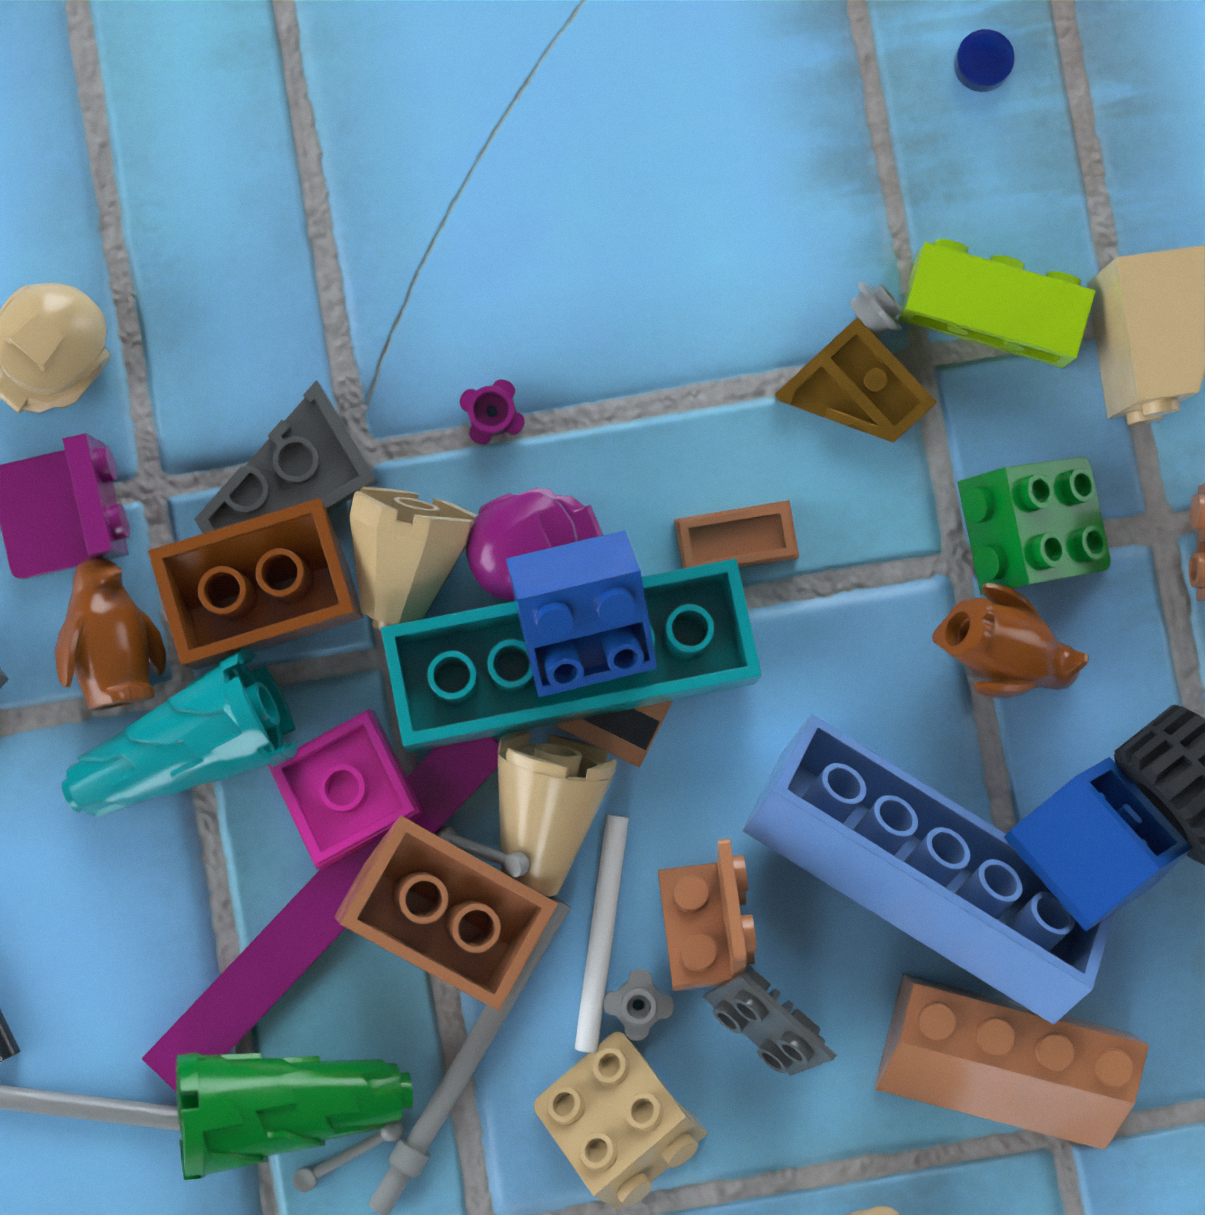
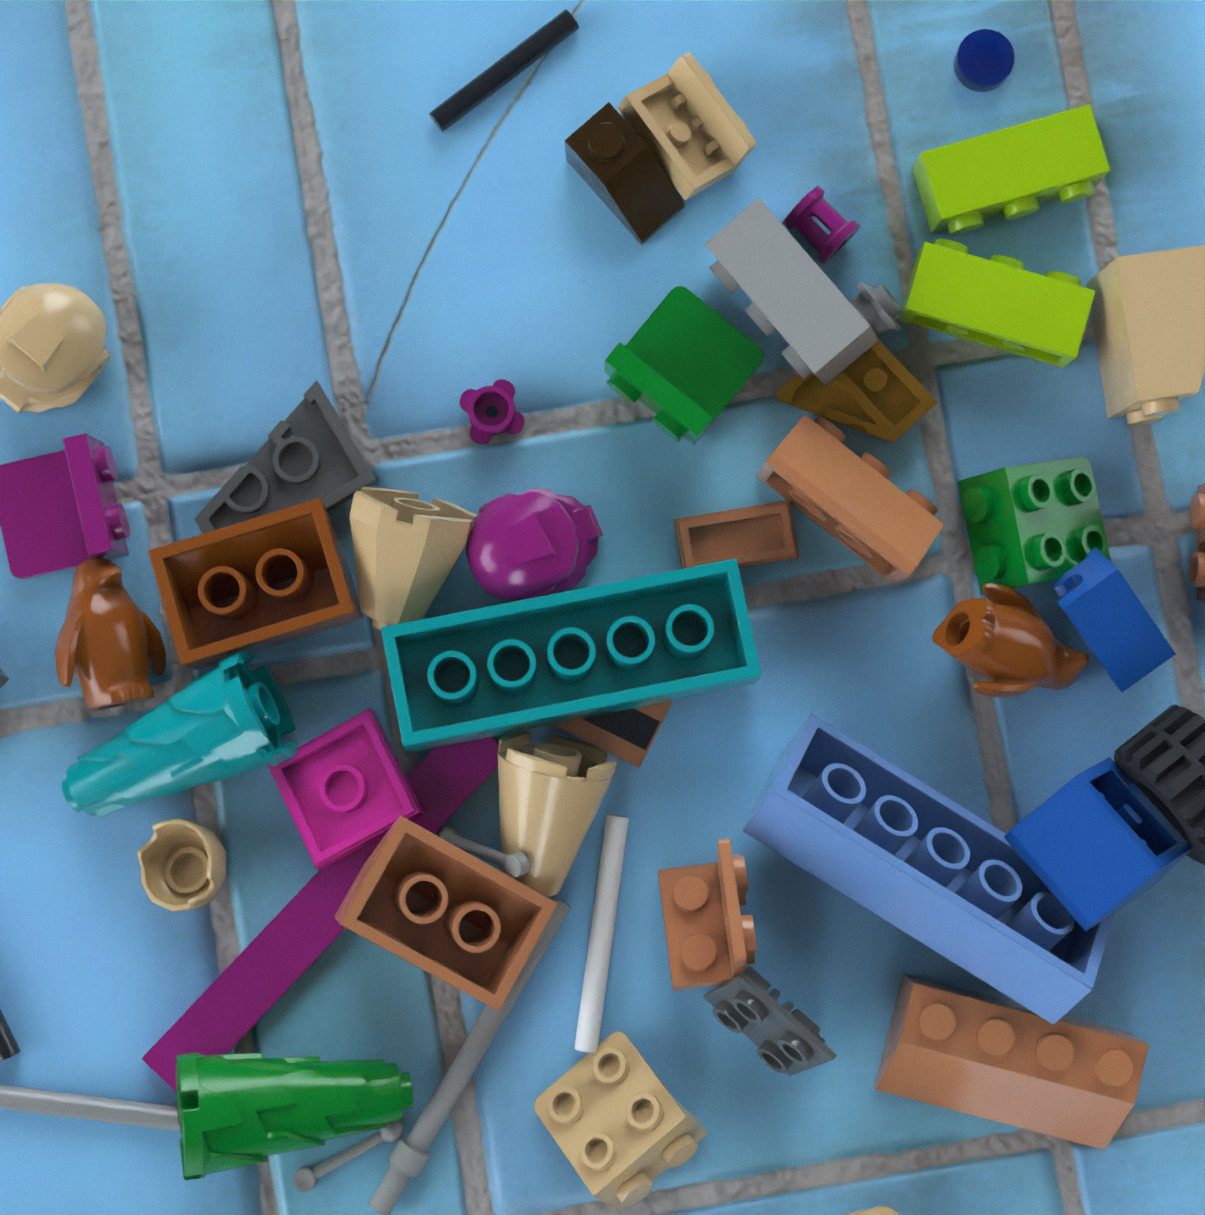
(182, 865): none -> tan hair
(504, 70): none -> black bar
(582, 613): blue slope -> none
(623, 173): none -> dark brown slope
(640, 987): light grey plate -> none
(683, 365): none -> green bracket
(688, 127): none -> tan bracket
(789, 294): none -> light grey brick
(815, 205): none -> magenta bush
(852, 498): none -> nougat slope
(1011, 171): none -> lime brick
(1112, 620): none -> blue hinge

